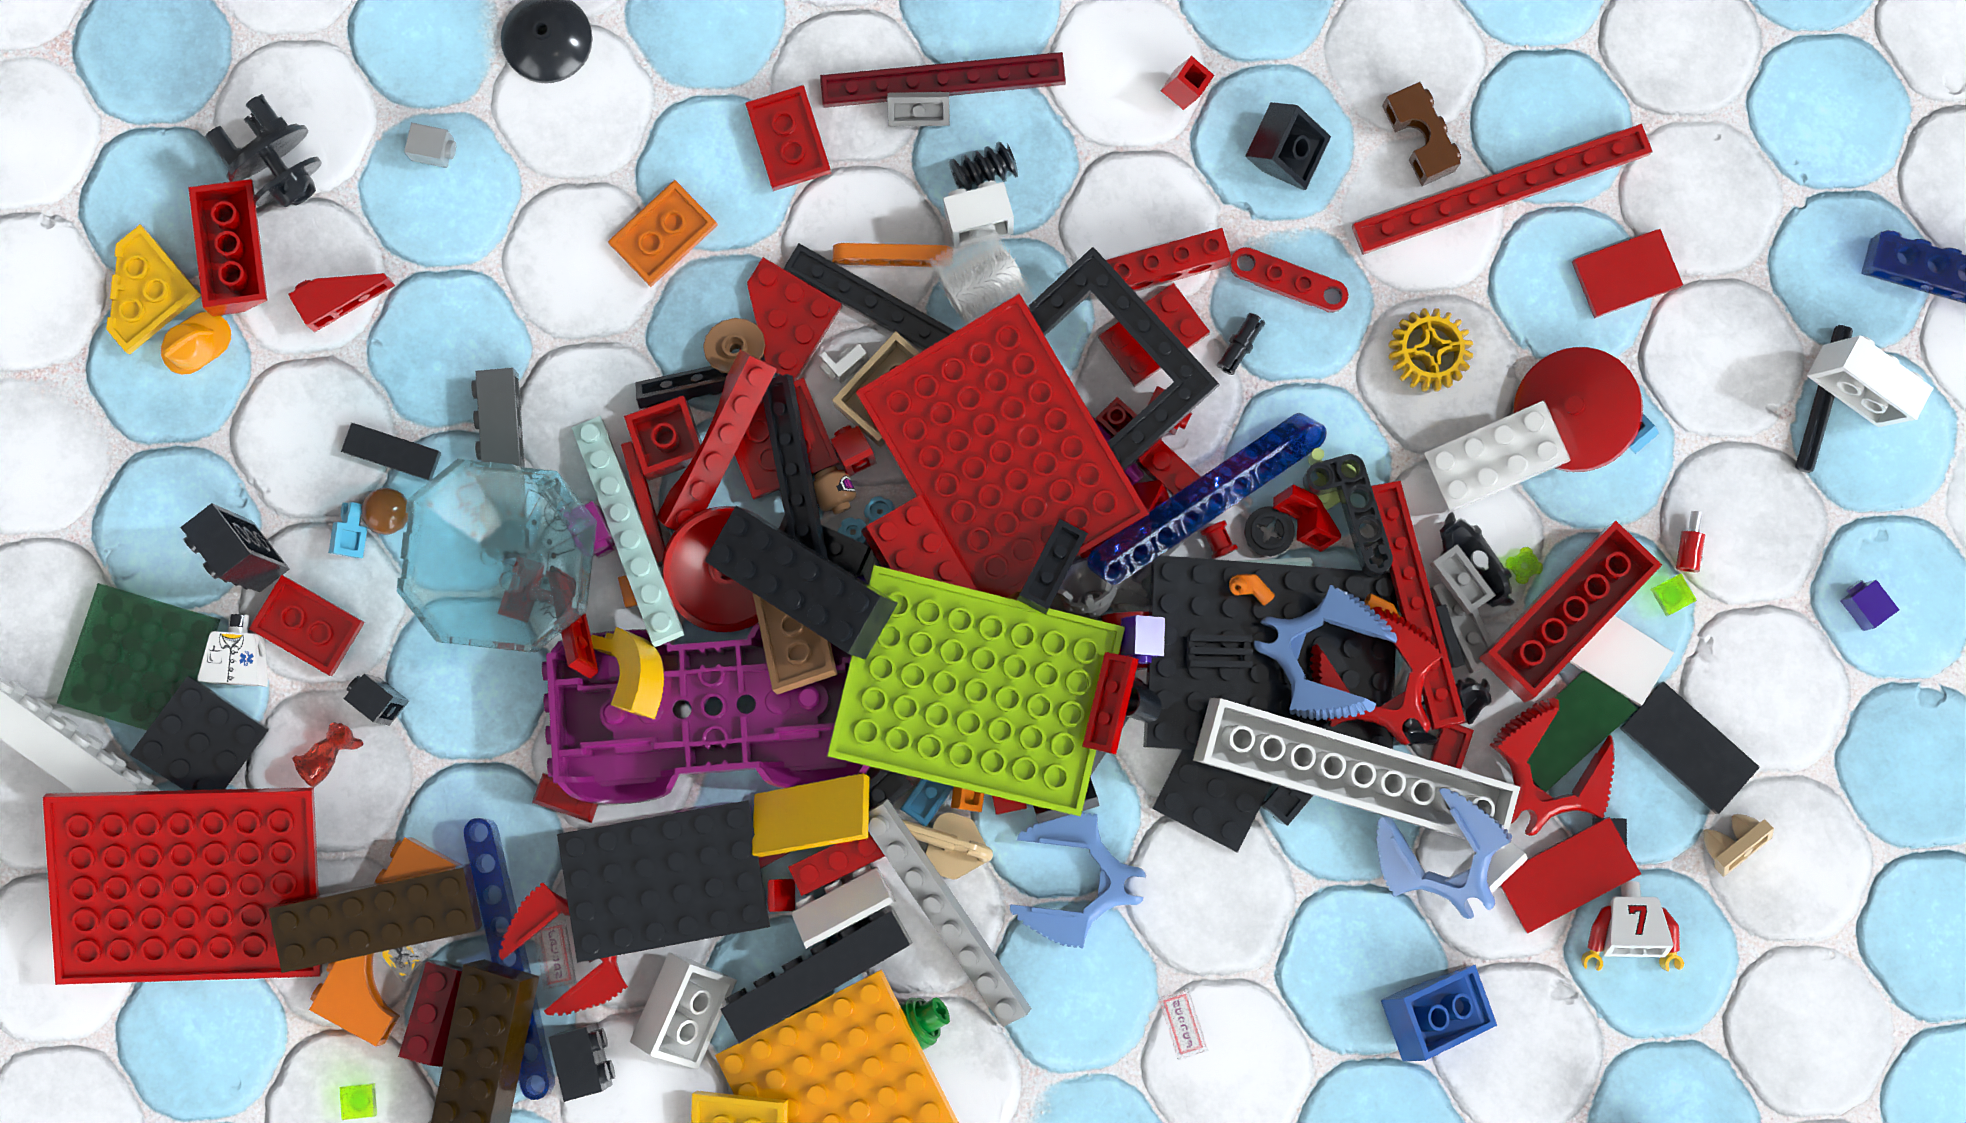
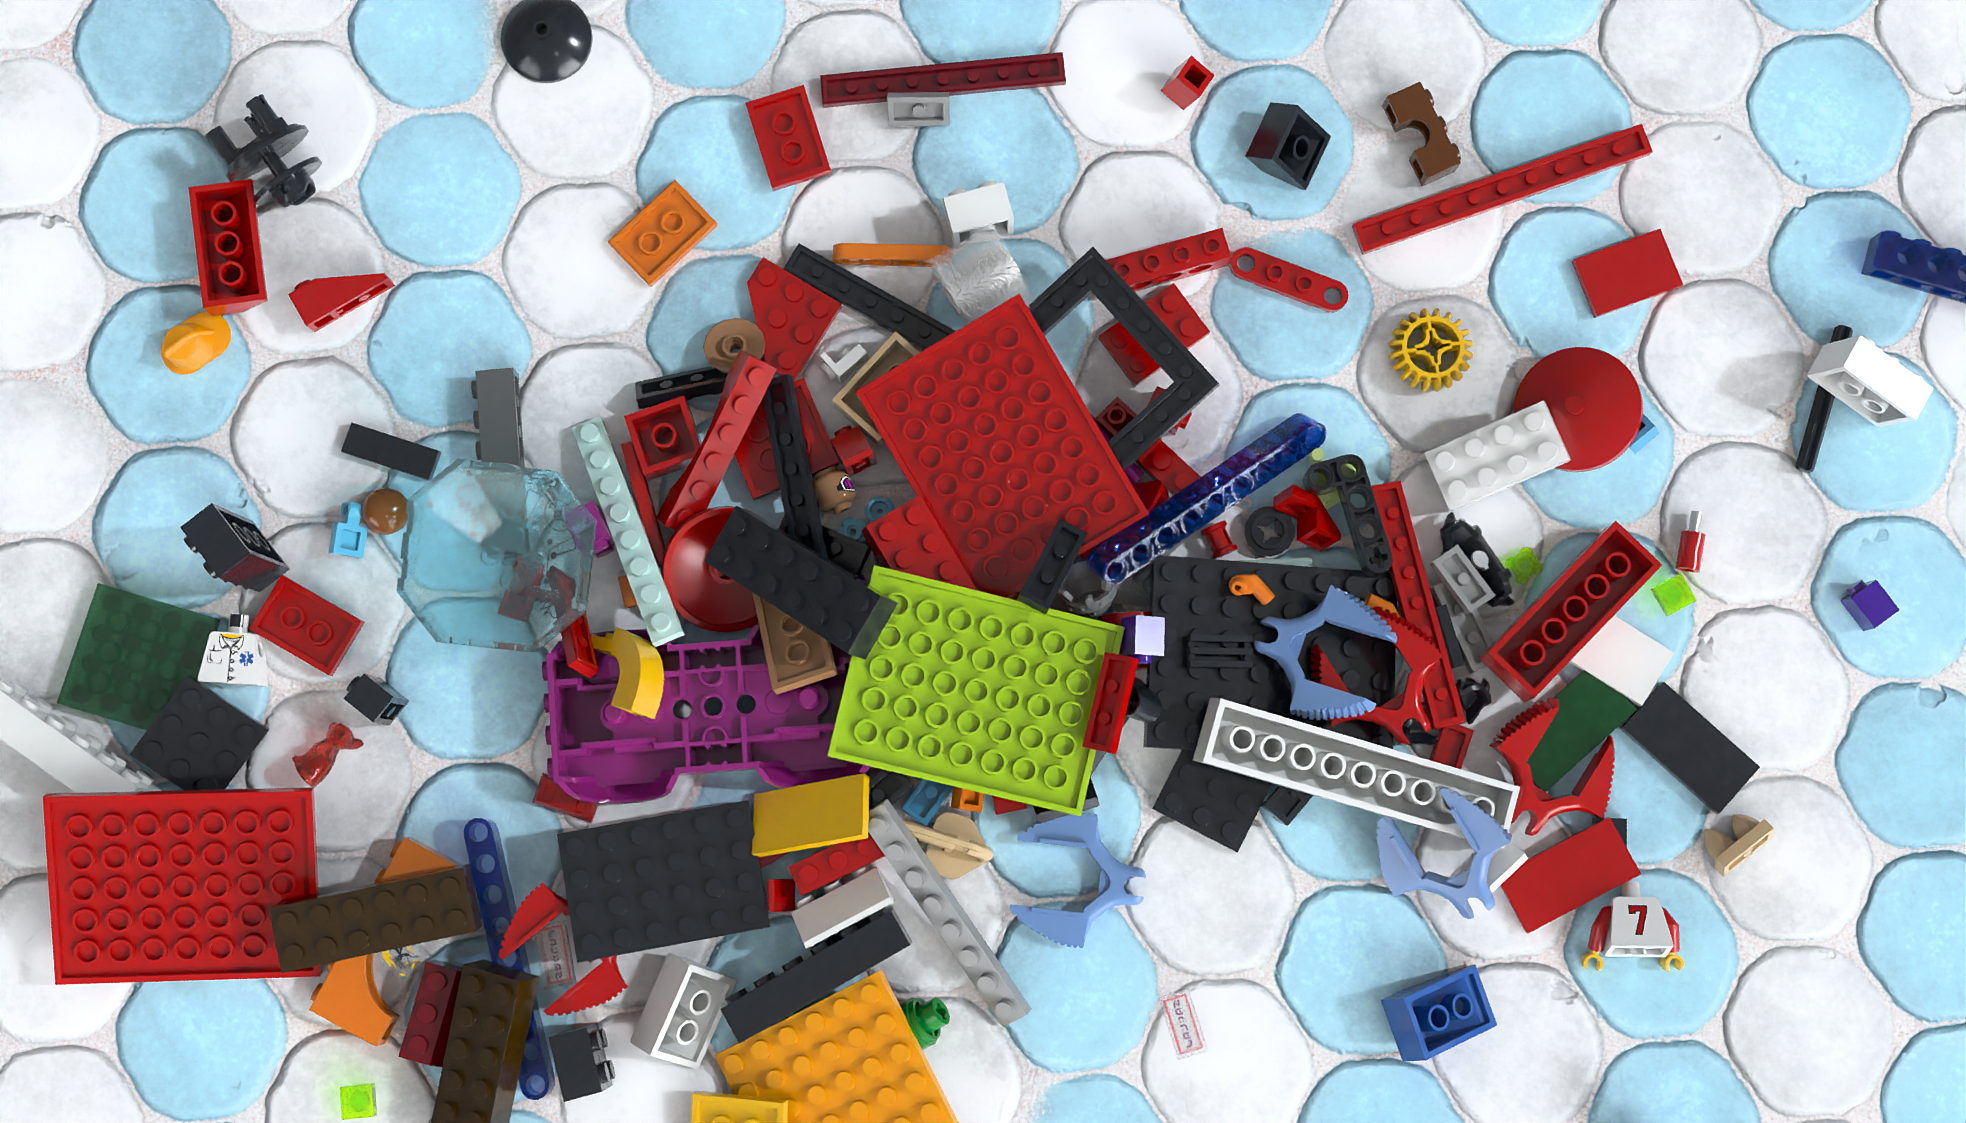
(145, 290): yellow plate -> none
(430, 145): light grey brick -> none
(983, 167): black piece -> none
(1241, 344): black pin -> none

